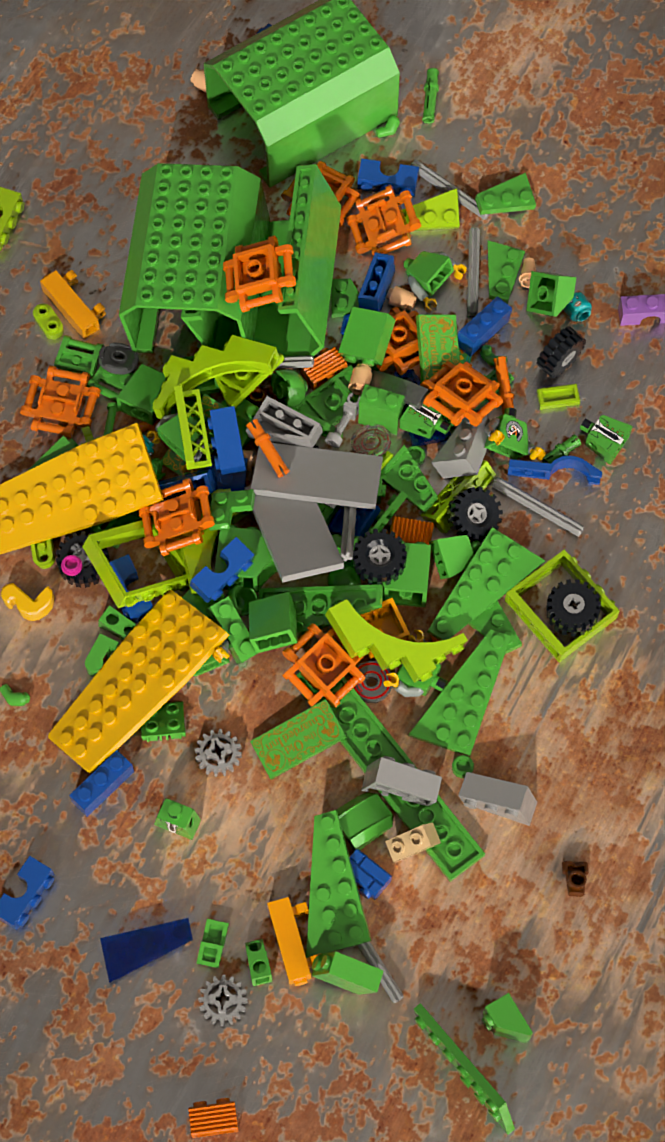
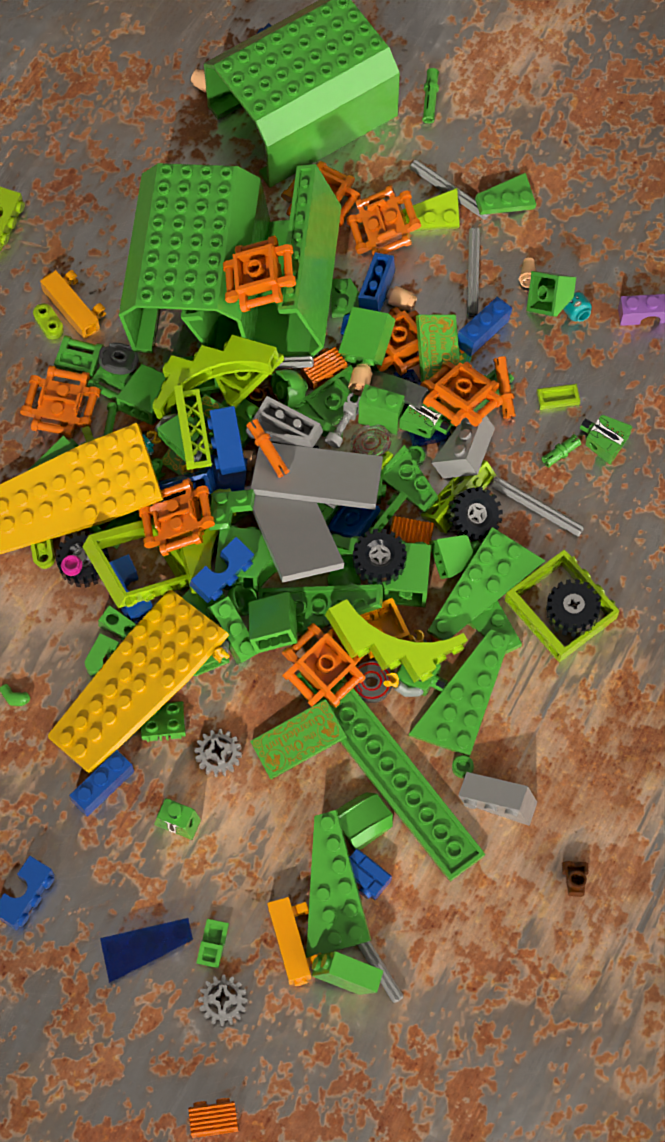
(27, 607): yellow animal -> none
(258, 962): bright green leg -> none
(348, 533): light grey axle -> none
(372, 179): blue arch -> none
(390, 128): bright green arm -> none
(402, 780): light grey wedge -> none
(413, 842): tan brick -> none
(429, 273): bright green torso -> none
(469, 1073): bright green wing -> none
(487, 355): bright green arm -> none
(503, 269): bright green wing -> none
(506, 1020): bright green slope -> none
(510, 437): torso -> none
(545, 470): blue piece -> none
(561, 352): black wheel -> none

